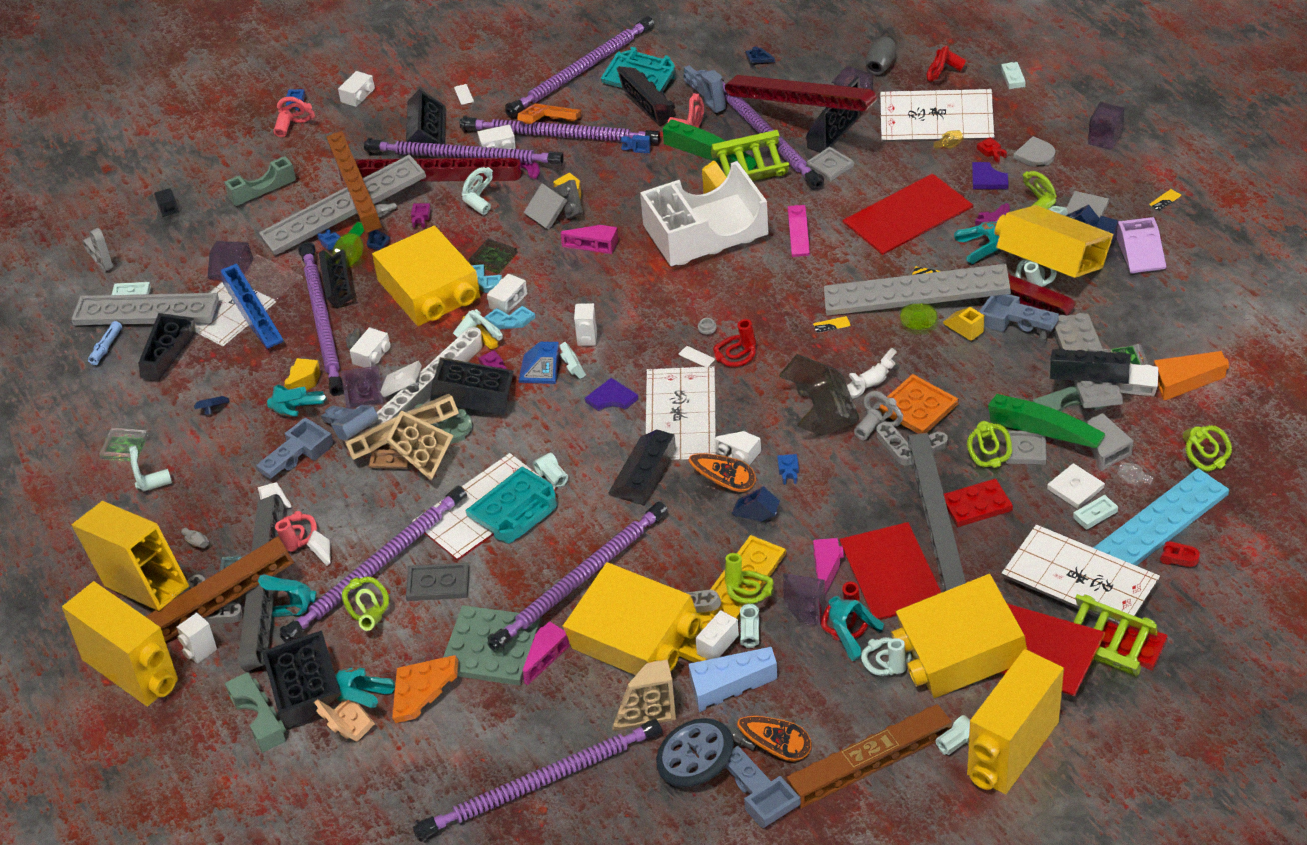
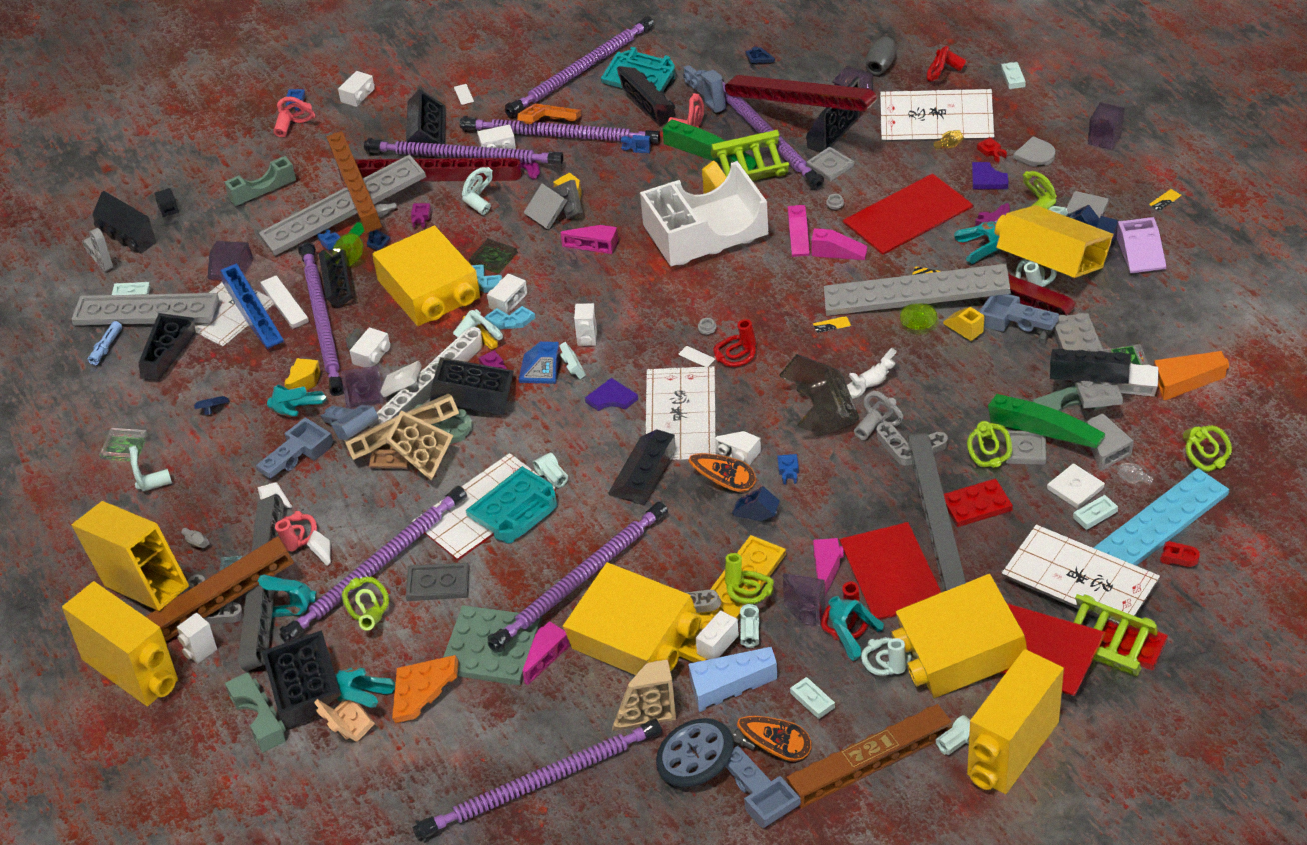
(123, 223): none -> black slope
(284, 302): none -> white tile
(812, 698): none -> light aqua plate
(835, 201): none -> light grey plate
(835, 245): none -> dark pink slope
(920, 404): orange plate -> none

